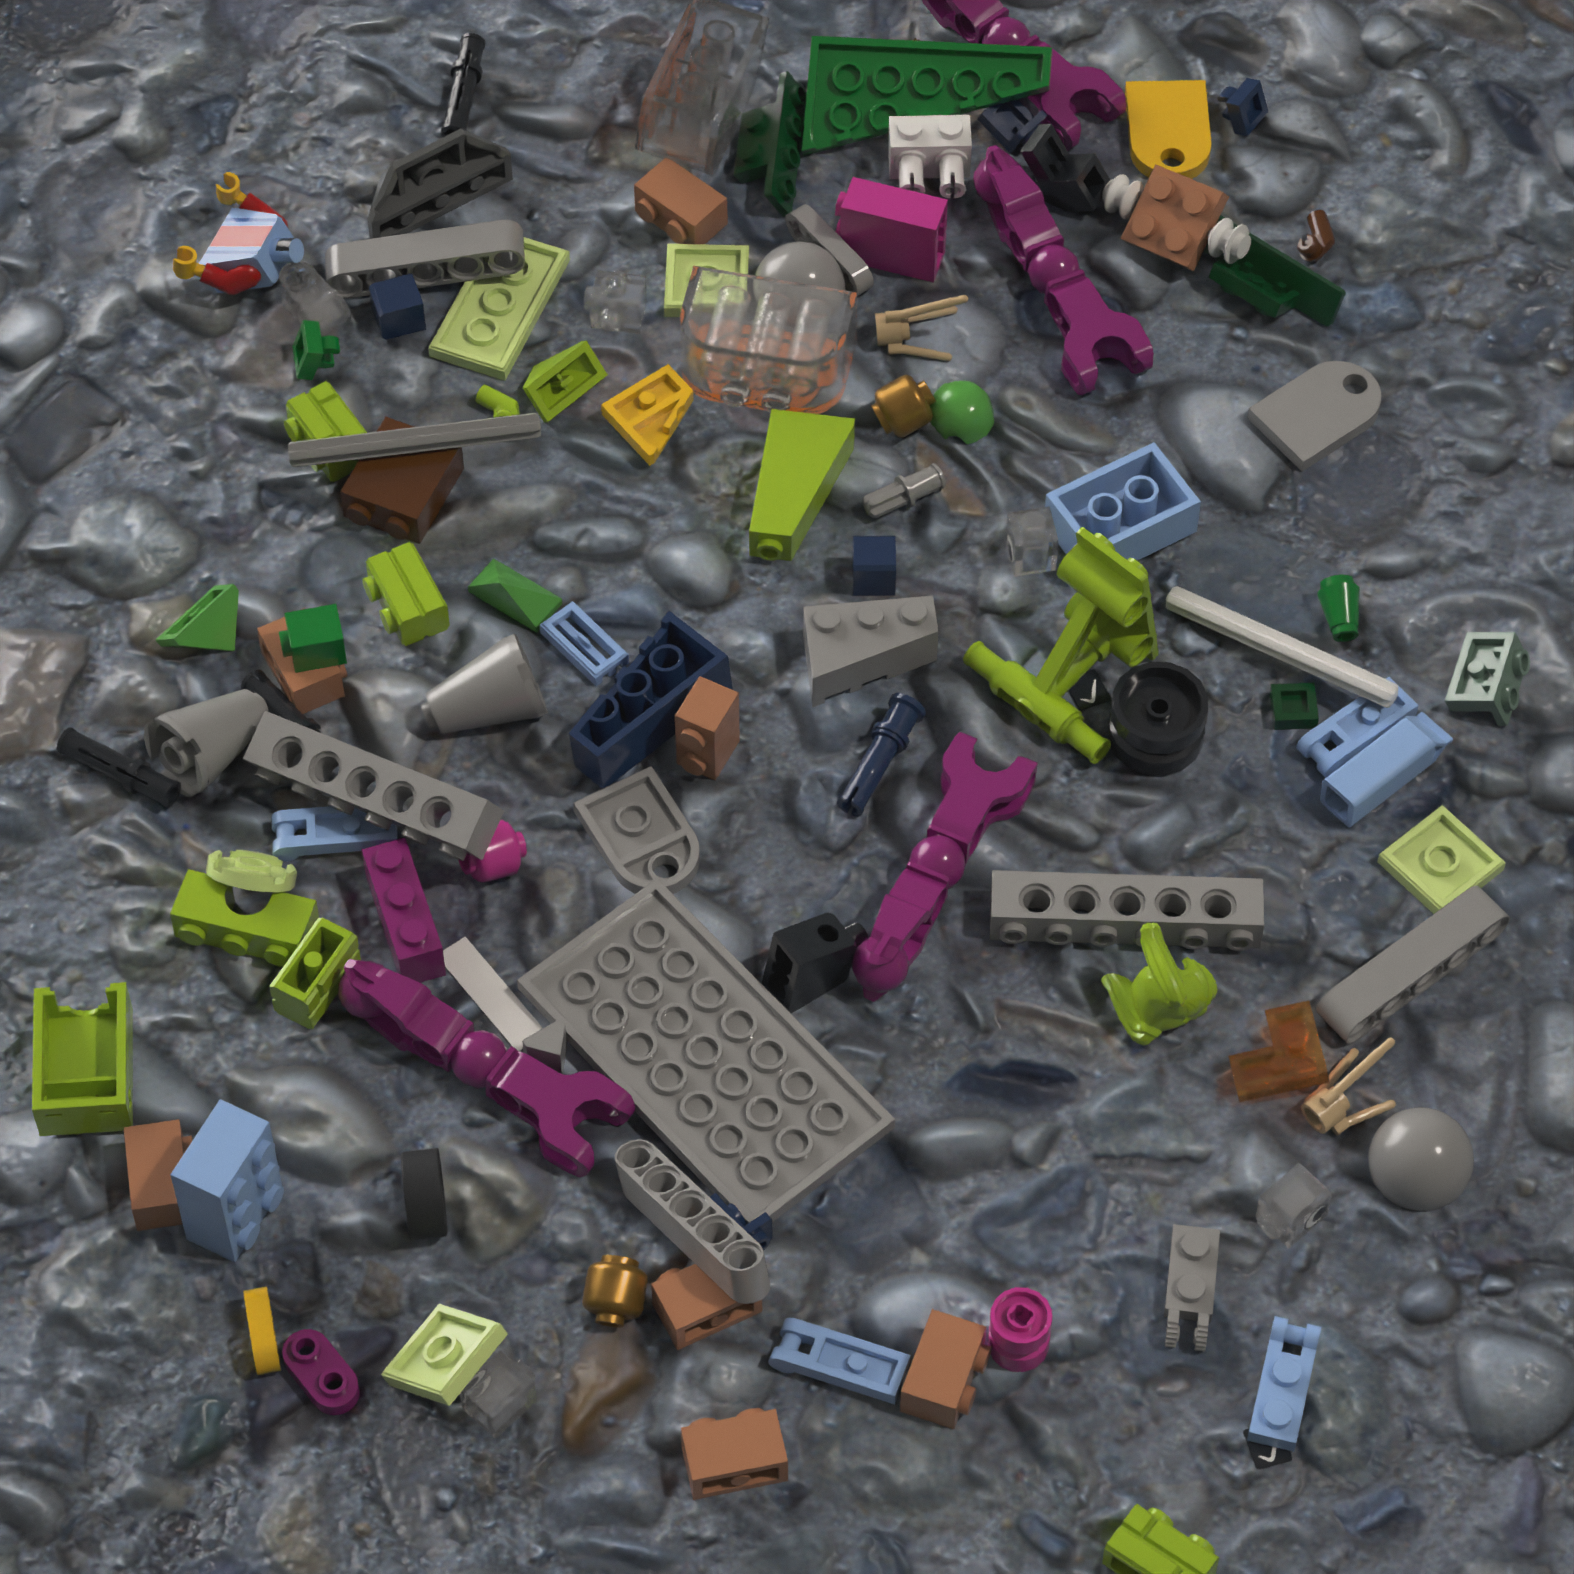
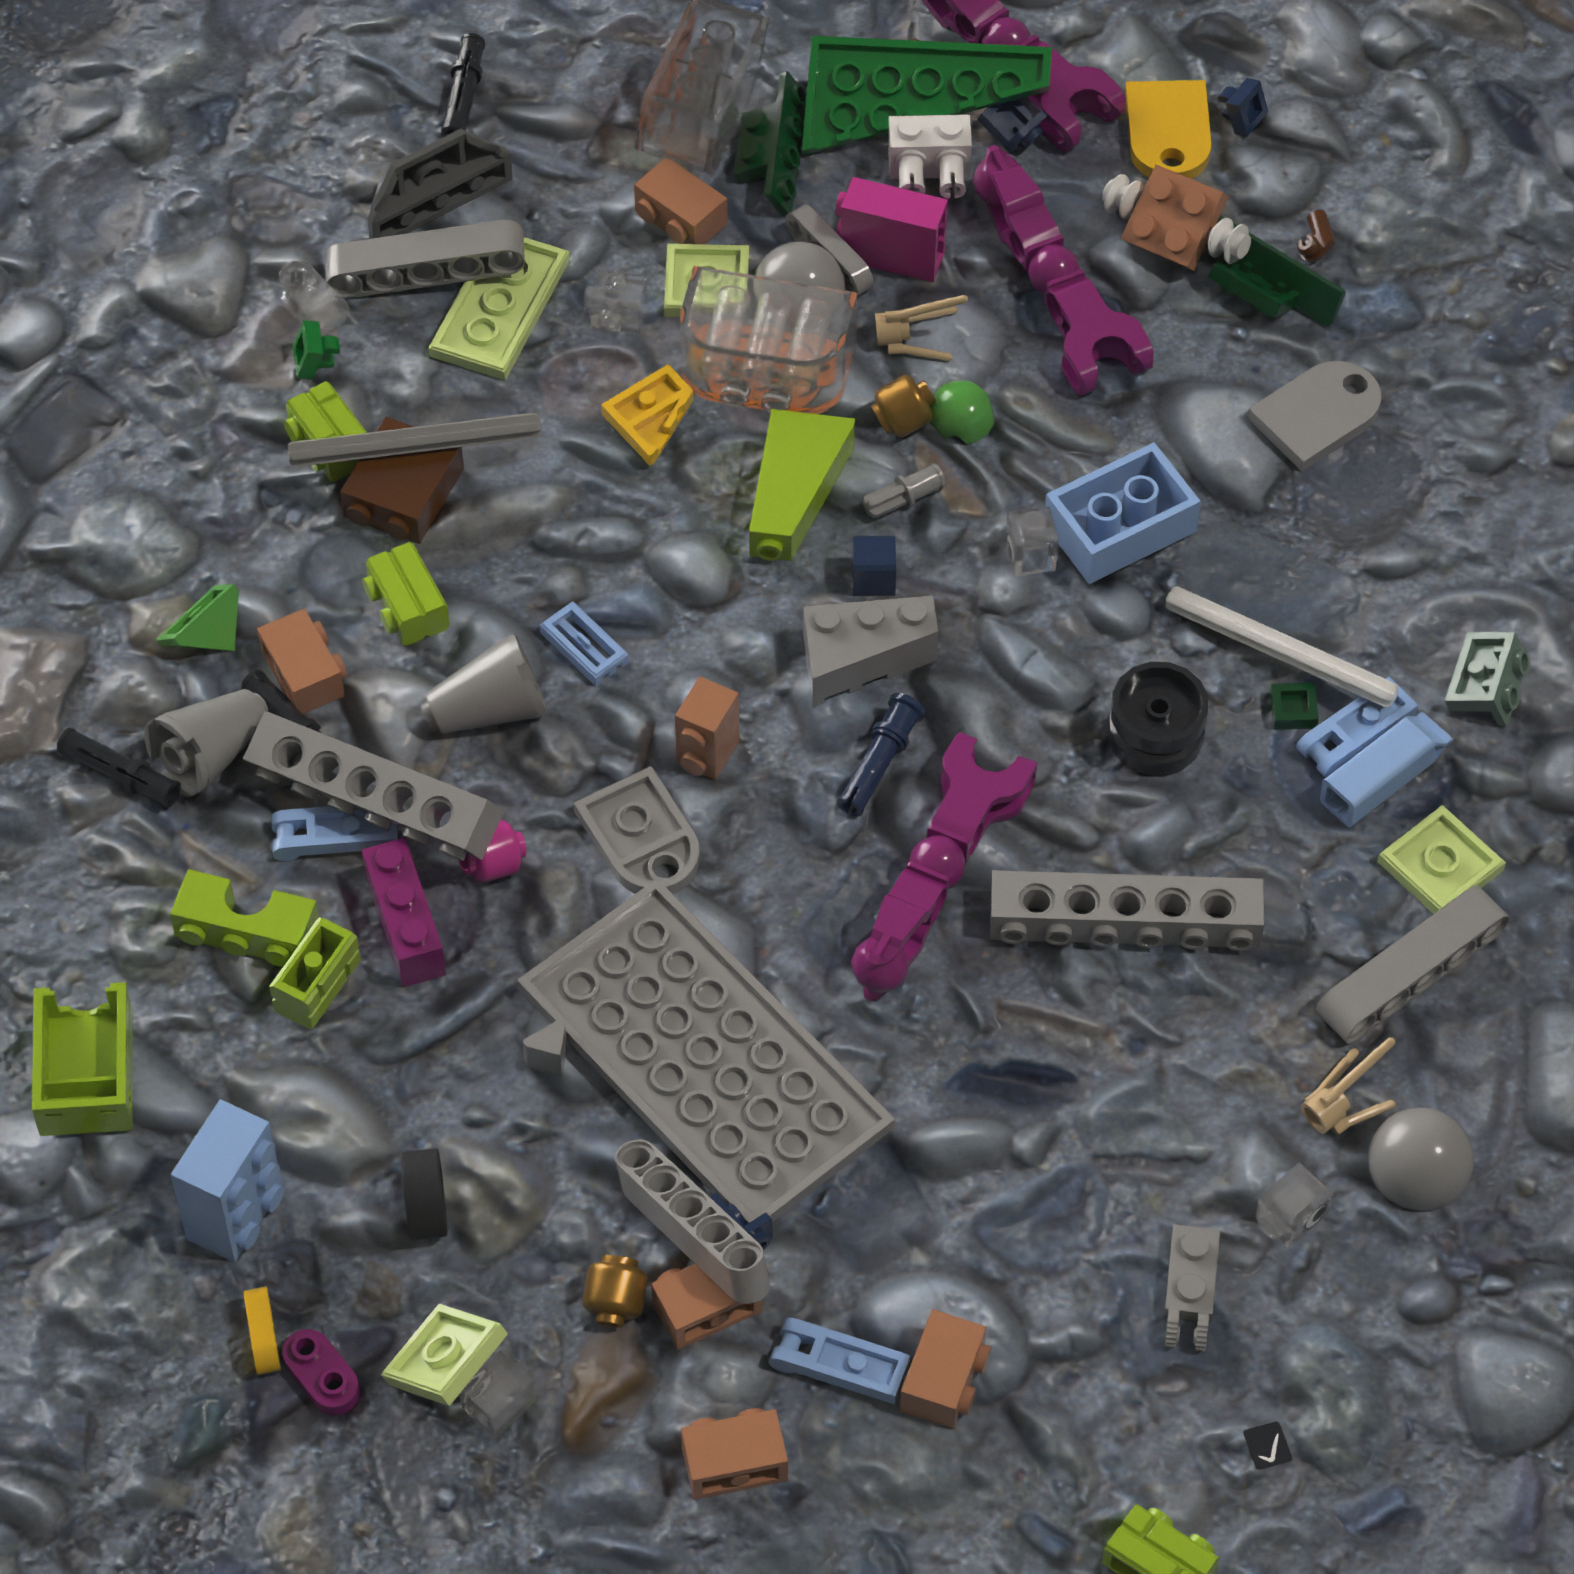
(151, 1157): nougat brick -> none
(247, 247): torso -> none
(251, 871): yellowish green tile -> none
(313, 638): green brick -> none
(397, 306): dark blue piece -> none
(490, 992): white sticker -> none
(497, 402): lime arm -> none
(514, 595): bright green slope -> none
(532, 1091): magenta piece -> none
(563, 379): lime slope -> none
(643, 702): dark blue wedge -> none
(810, 959): black torso -> none
(1020, 1329): dark pink wheel -> none
(1065, 179): black brick -> none
(1089, 691): black sticker -> none
(1105, 617): lime plate -> none
(1161, 993): lime hair -> none
(1283, 1385): light blue plate -> none
(1289, 1064): clear orange plate -> none
(1340, 606): green cone -> none

